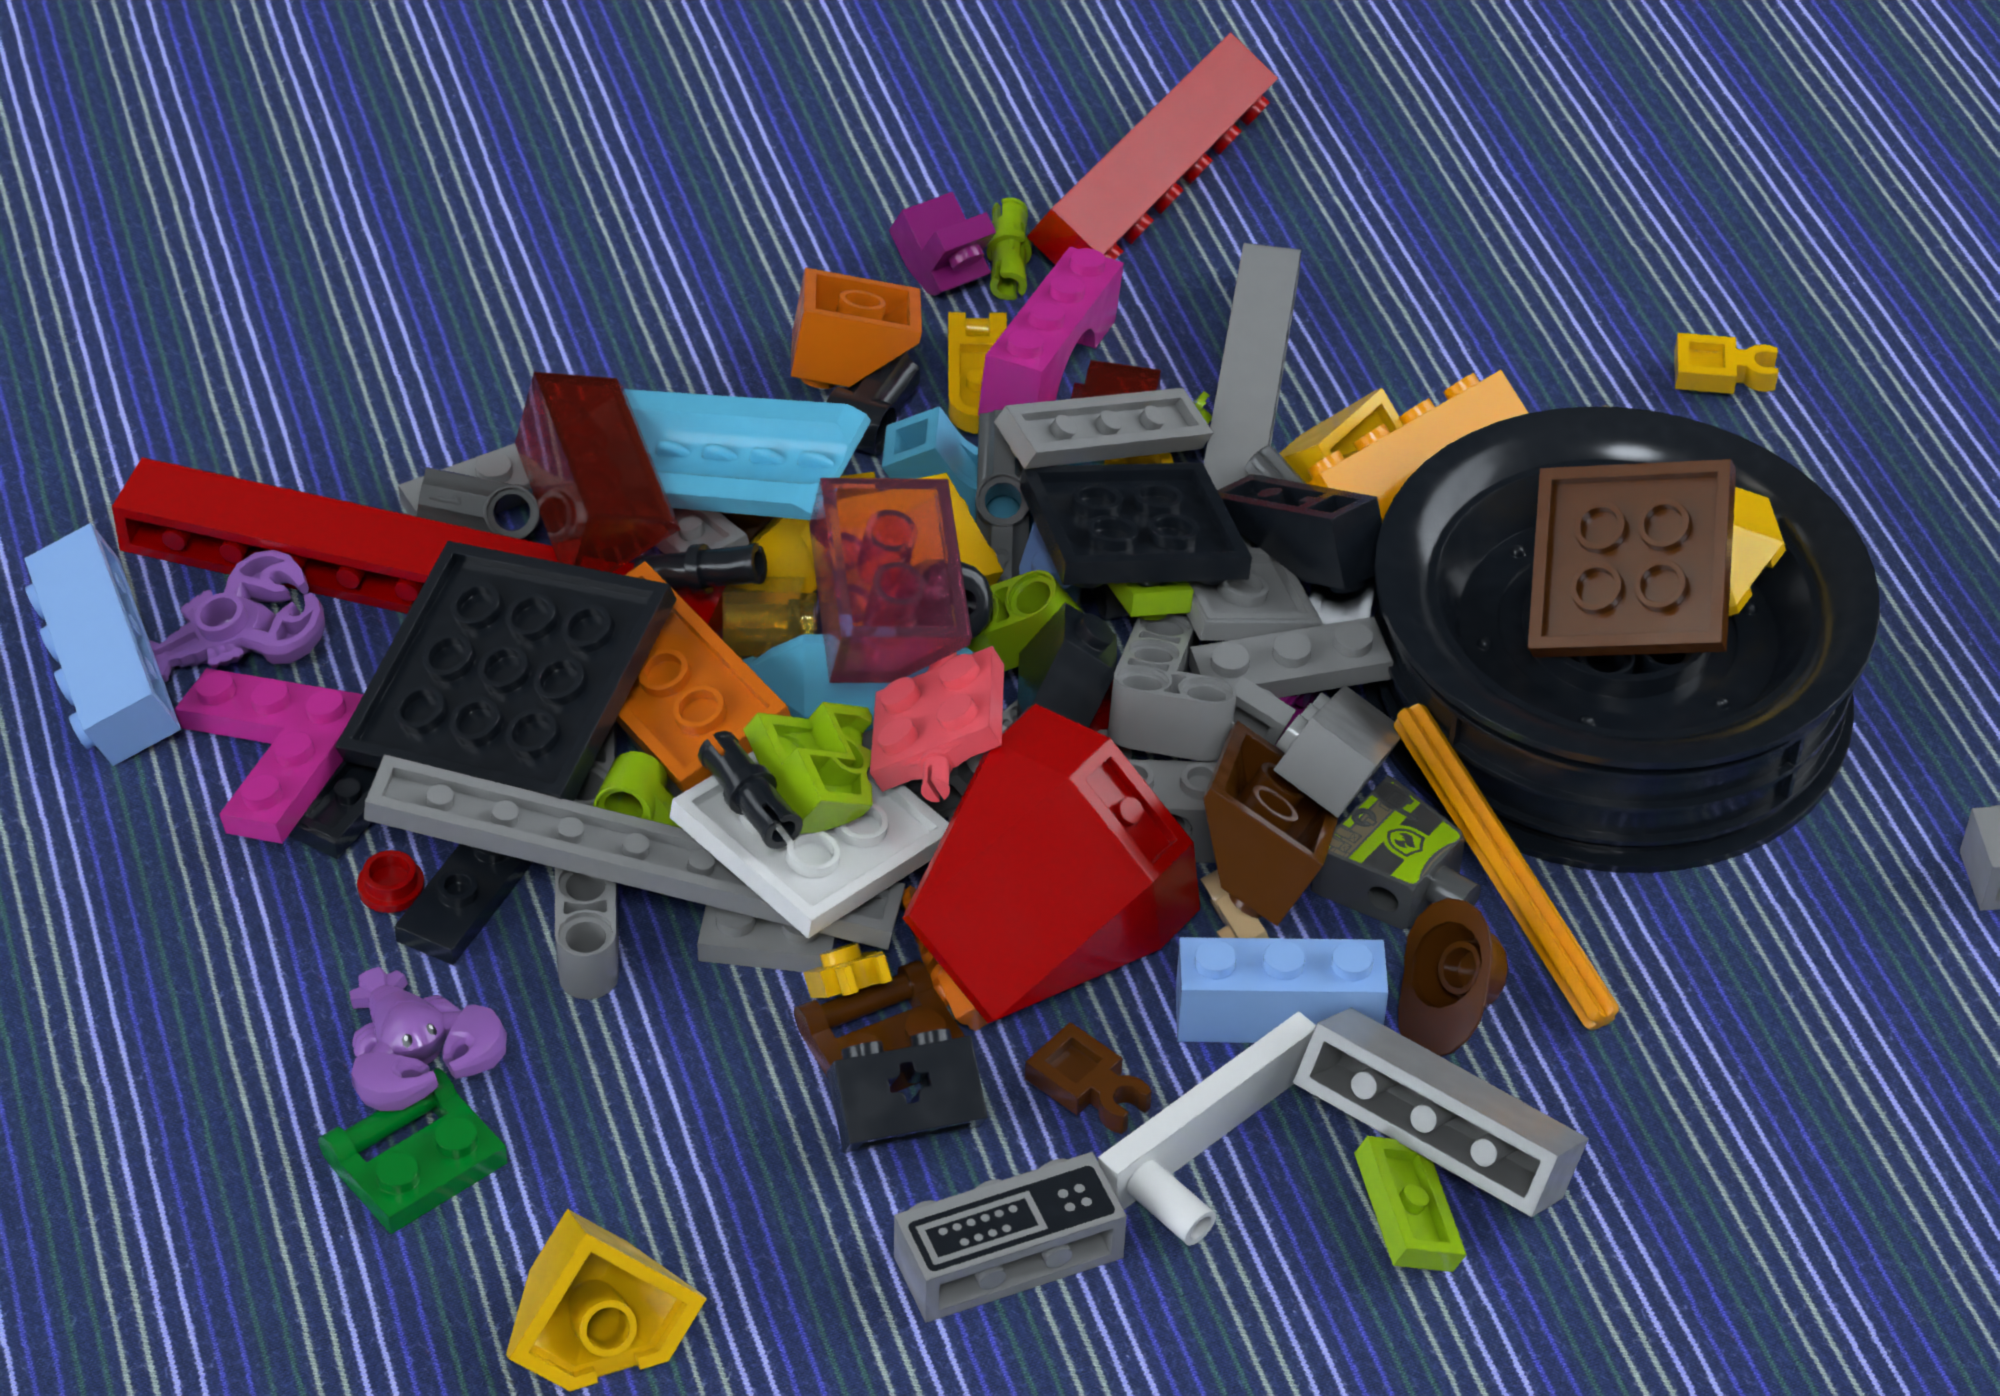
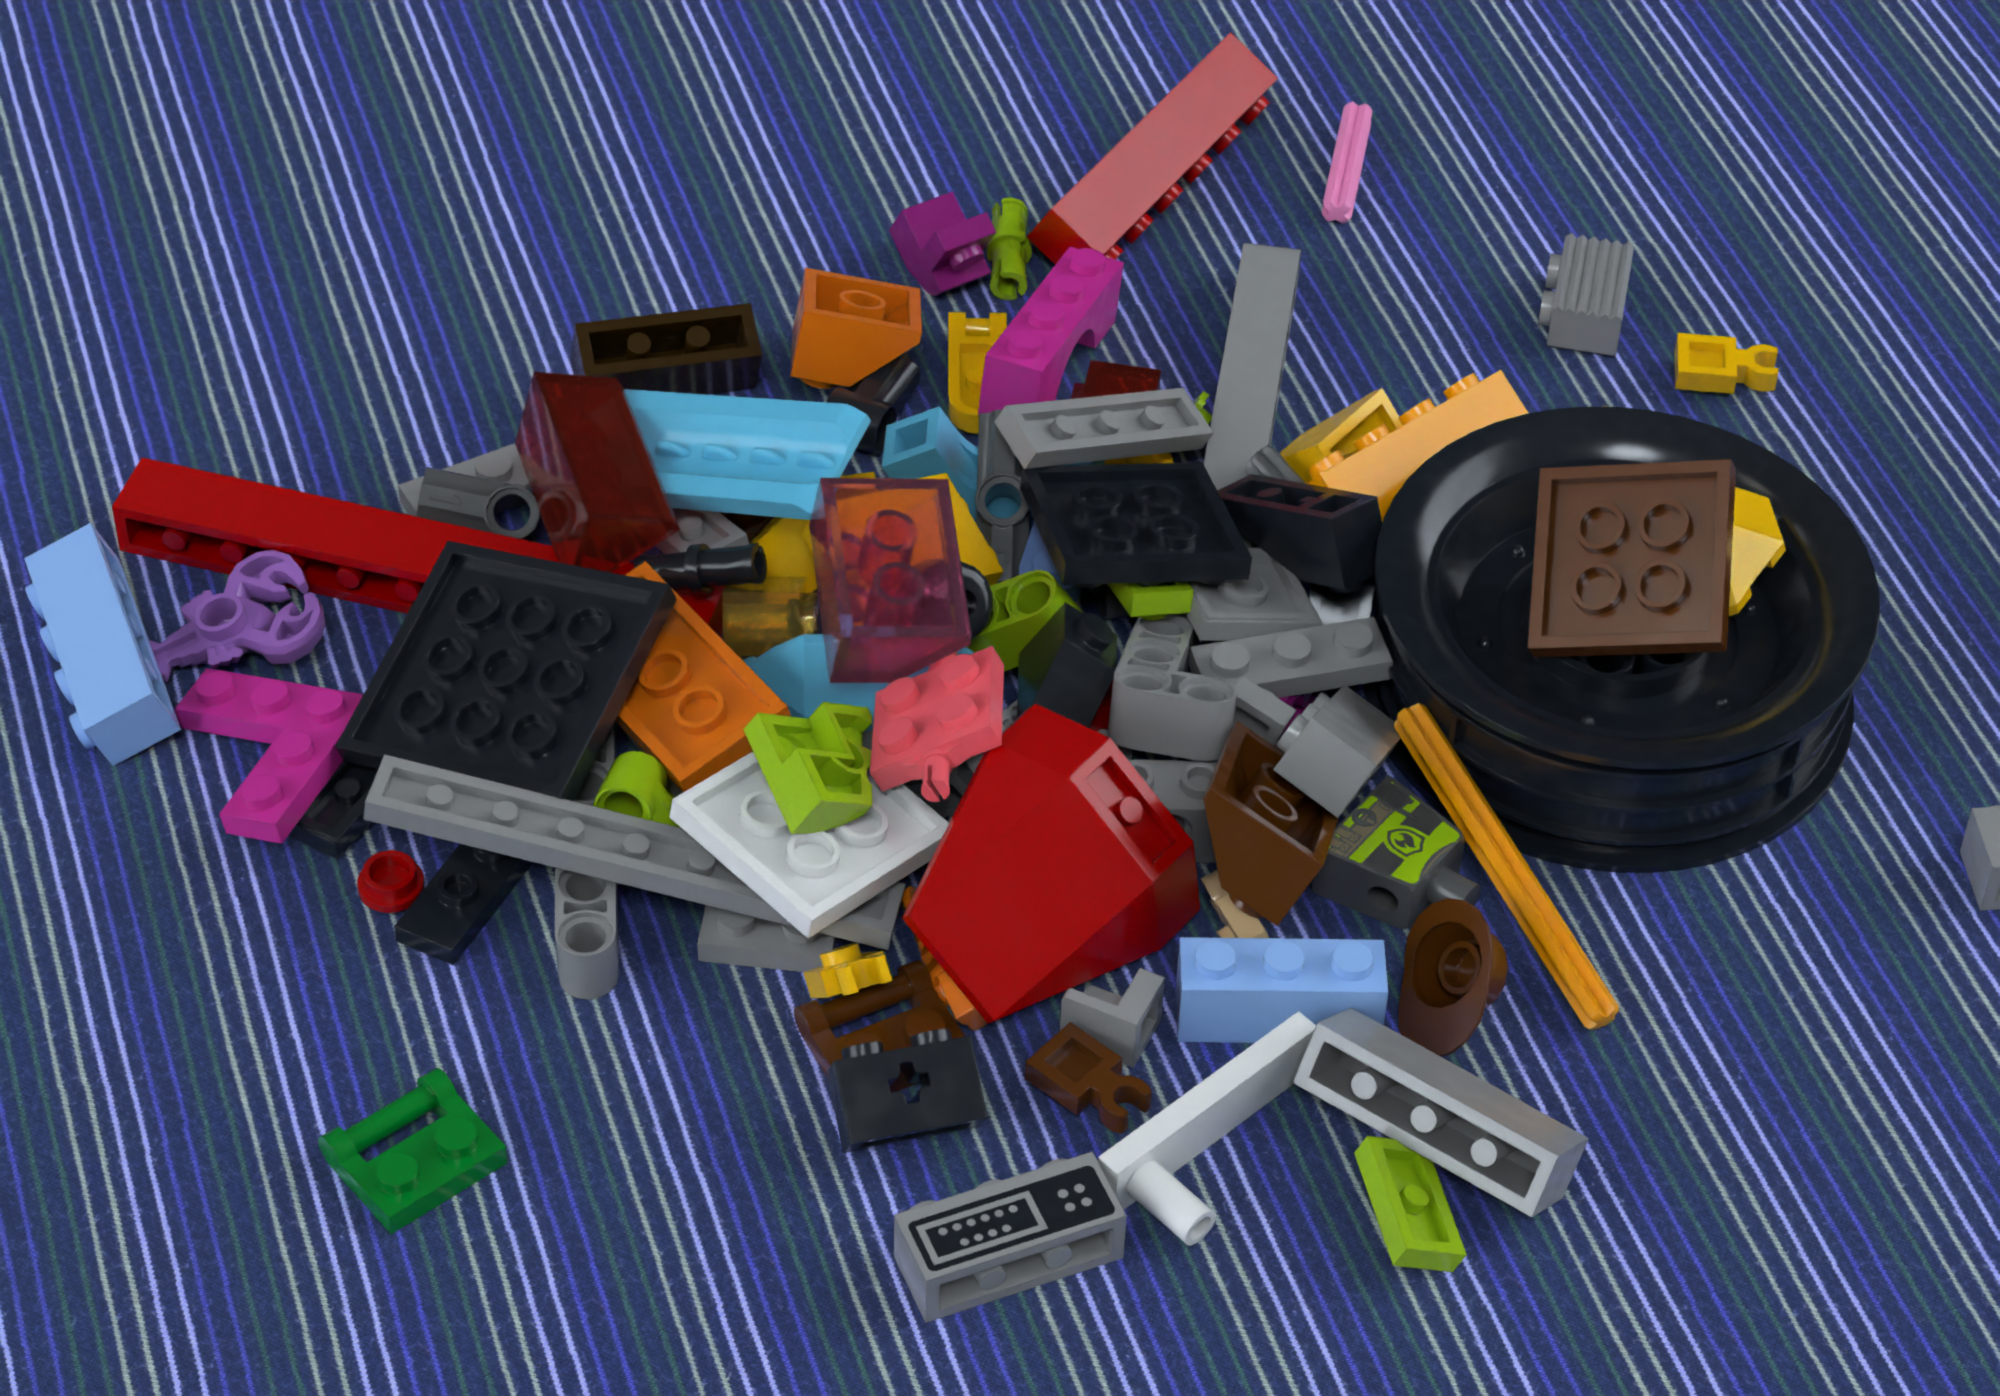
(410, 1034): medium lavender animal -> none
(597, 1307): yellow slope -> none
(673, 351): none -> dark brown brick
(750, 790): black pin -> none
(1118, 1021): none -> light grey panel
(1347, 162): none -> bright pink axle
(1588, 296): none -> light grey brick

